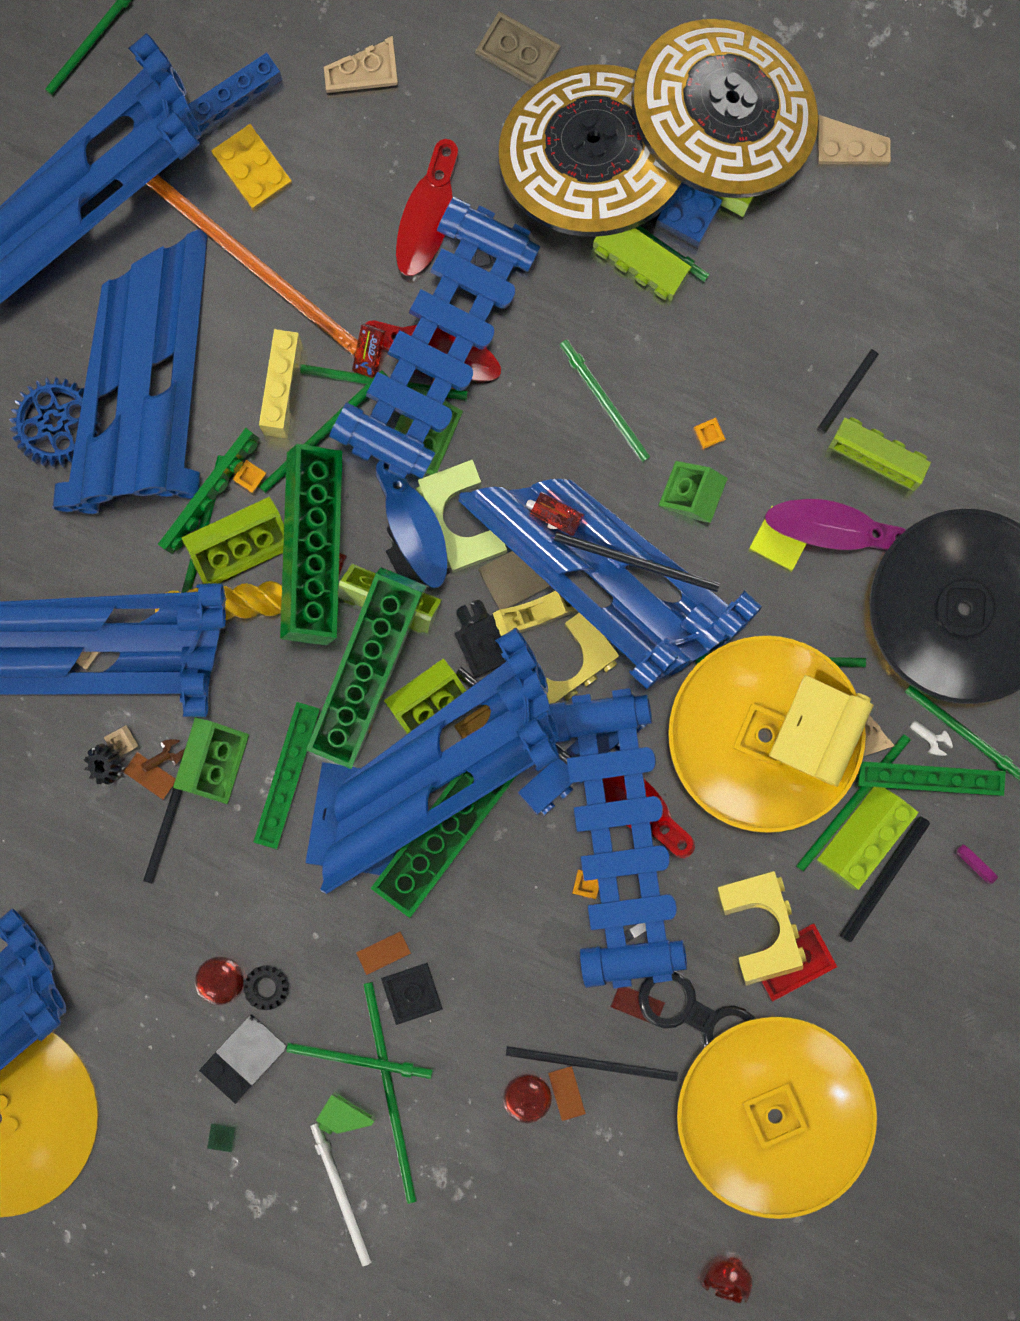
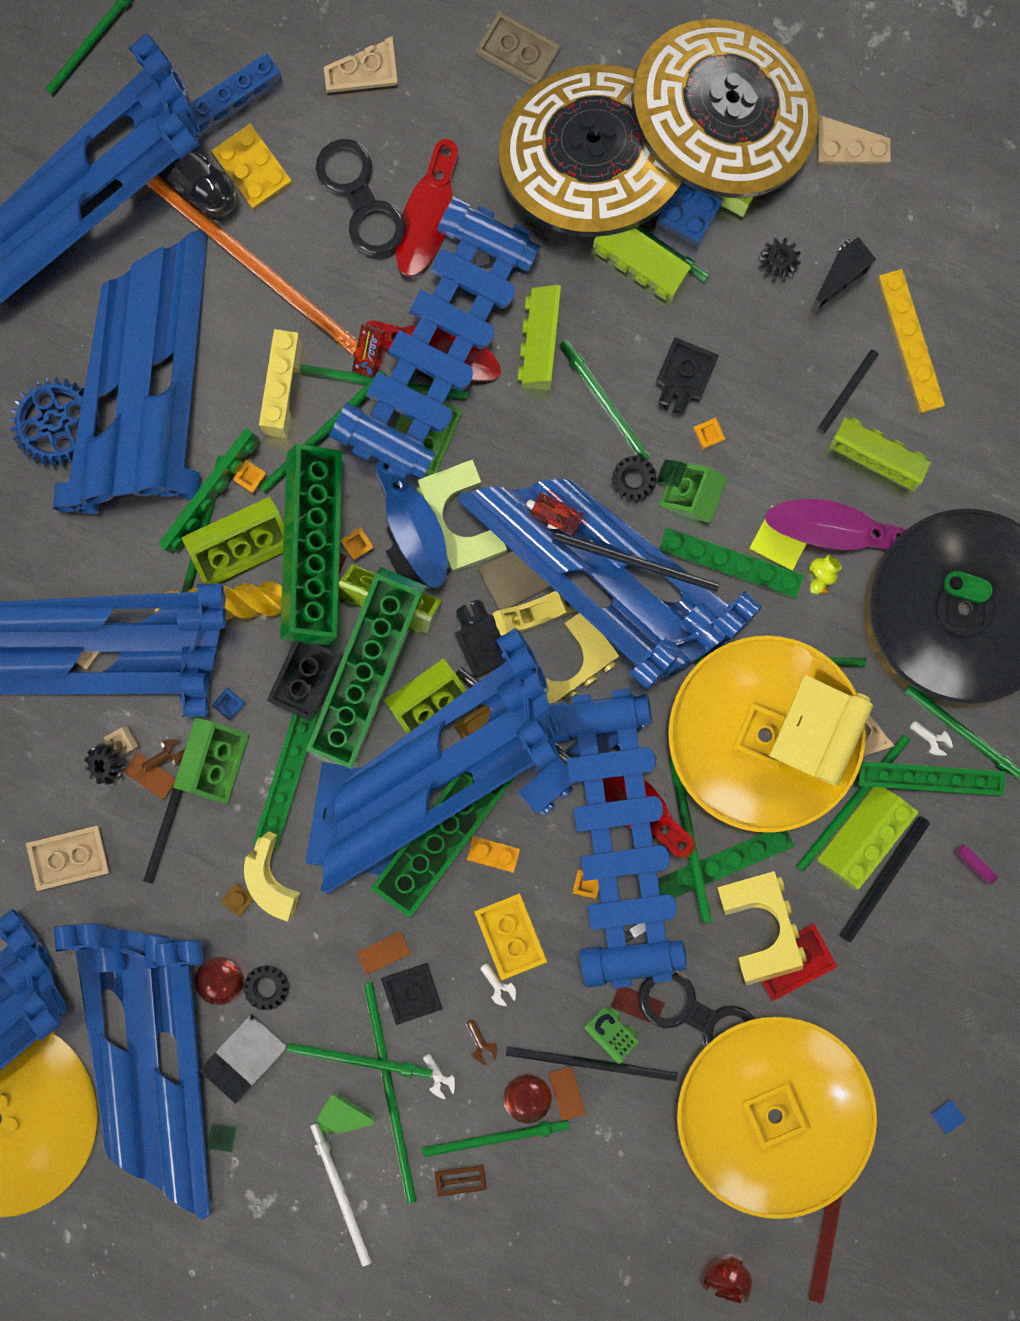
(67, 858): none -> tan plate
(145, 1119): none -> blue panel
(204, 185): none -> black hair
(228, 704): none -> blue tile
(237, 899): none -> pearl gold plate
(262, 885): none -> light yellow arch
(305, 678): none -> black slope
(357, 544): none -> light orange plate
(360, 197): none -> black bar
(438, 1077): none -> white bar
(439, 1182): none -> reddish brown tile
(480, 1042): none -> reddish brown bar
(493, 854): none -> light orange plate
(497, 985): none -> white bar
(510, 936): none -> yellow plate
(541, 337): none -> lime slope
(544, 1129): none -> green bar
(612, 1034): none -> bright green slope
(619, 477): none -> black tyre
(671, 473): none -> clear green plate
(684, 374): none -> black plate
(694, 857): none -> green piece
(727, 862): none -> green plate
(731, 563): none -> green plate
(775, 264): none -> black gear
(825, 1251): none -> clear red axle
(826, 571): none -> neon yellow animal
(850, 264): none -> black slope
(911, 341): none -> yellow plate
(948, 1116): none -> blue tile
(972, 587): none -> green piece

